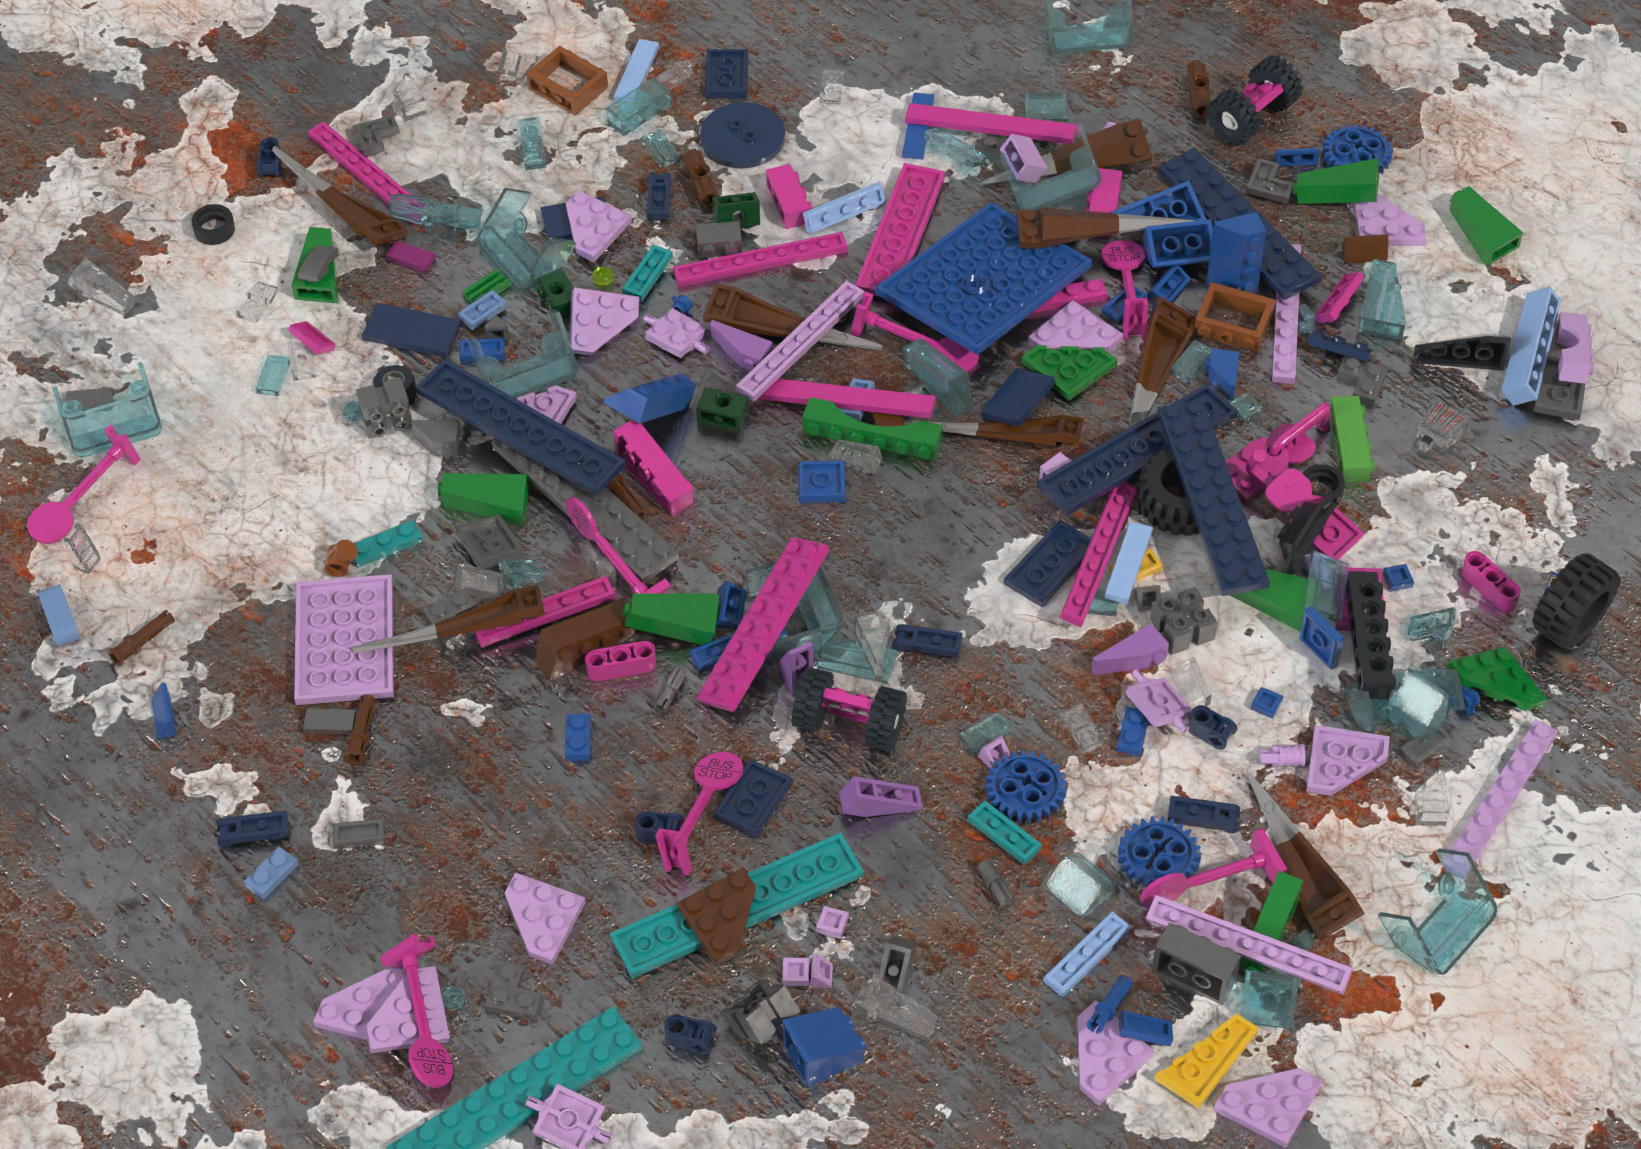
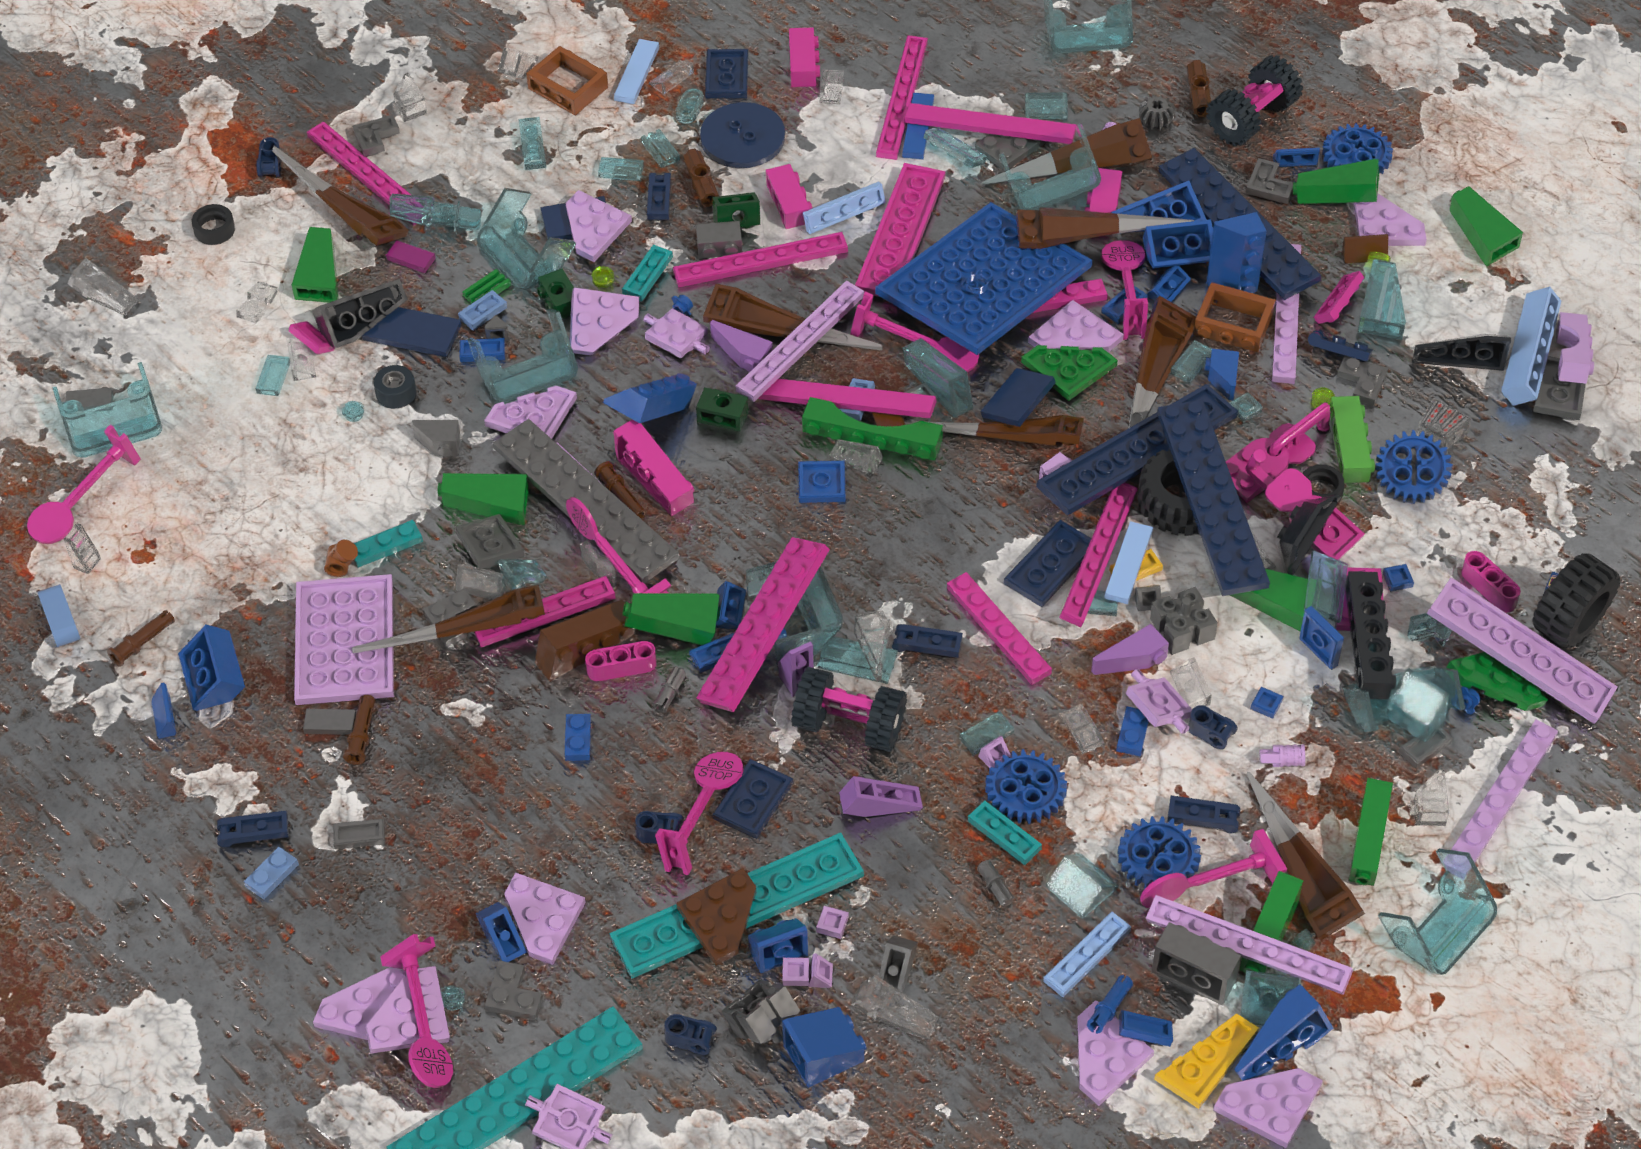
(211, 668): none -> blue slope
(317, 263): flat silver slope -> none
(354, 315): none -> black wedge
(384, 408): flat silver brick -> none
(501, 932): none -> blue slope
(521, 427): dark blue plate -> none
(620, 168): none -> clear light blue tile
(638, 106): clear light blue brick -> none
(689, 106): none -> clear light blue plate
(777, 942): none -> blue slope
(803, 57): none -> dark pink brick
(901, 96): none -> dark pink tile
(999, 628): none -> dark pink plate
(1023, 158): lavender brick -> none
(1156, 112): none -> flat silver gear
(1292, 1024): none -> blue wedge
(1309, 319): clear light blue arm -> none
(1321, 396): none -> clear neon green tile
(1343, 757): lavender plate -> none
(1370, 832): none -> green slope
(1377, 255): none -> clear neon green tile
(1435, 467): none -> blue gear
(1522, 650): none -> lavender plate

